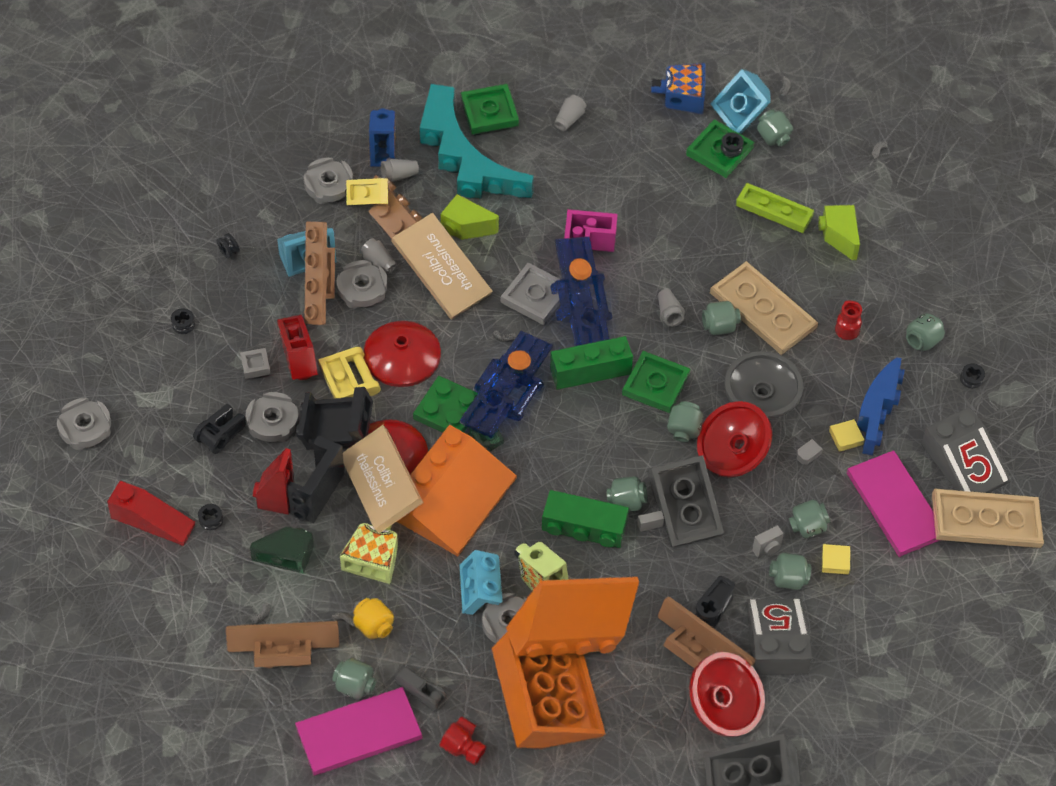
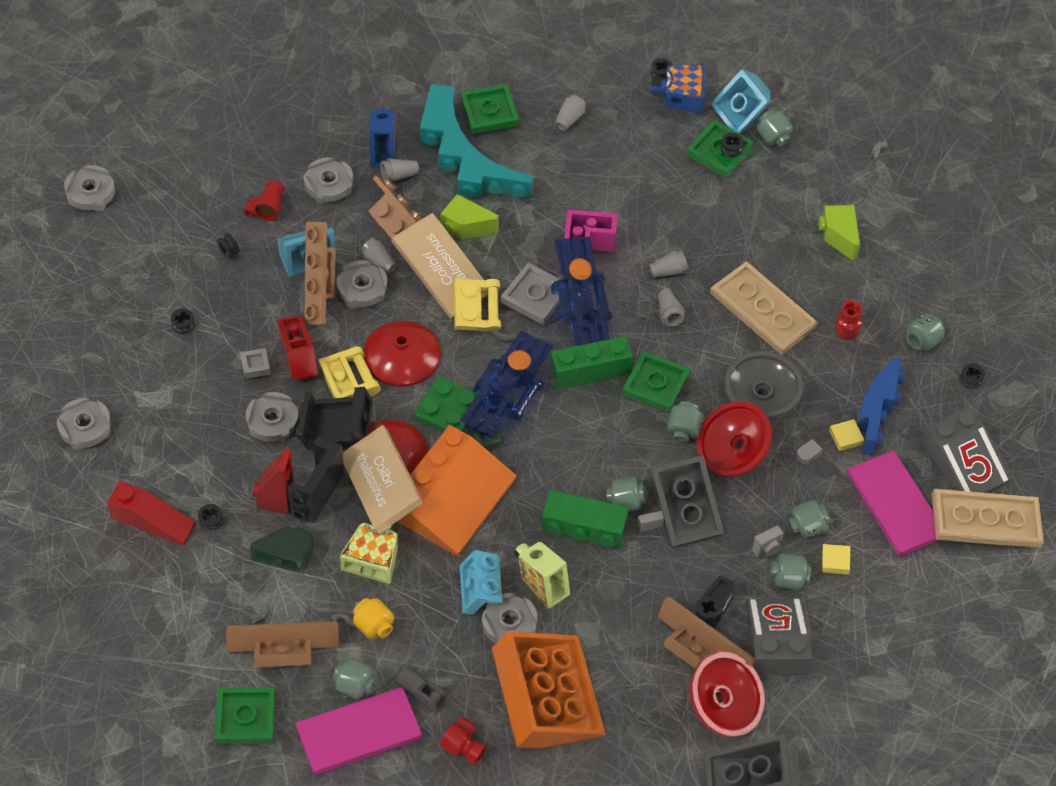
(89, 199): none -> light grey plate
(219, 429): black piece -> none
(245, 715): none -> green plate
(268, 203): none -> red piece
(367, 191): light yellow plate -> none
(468, 305): none -> light yellow plate
(573, 616): orange slope -> none
(660, 64): none -> black bush
(668, 265): none -> light grey cone
(720, 318): sand green head -> none
(775, 207): lime plate -> none

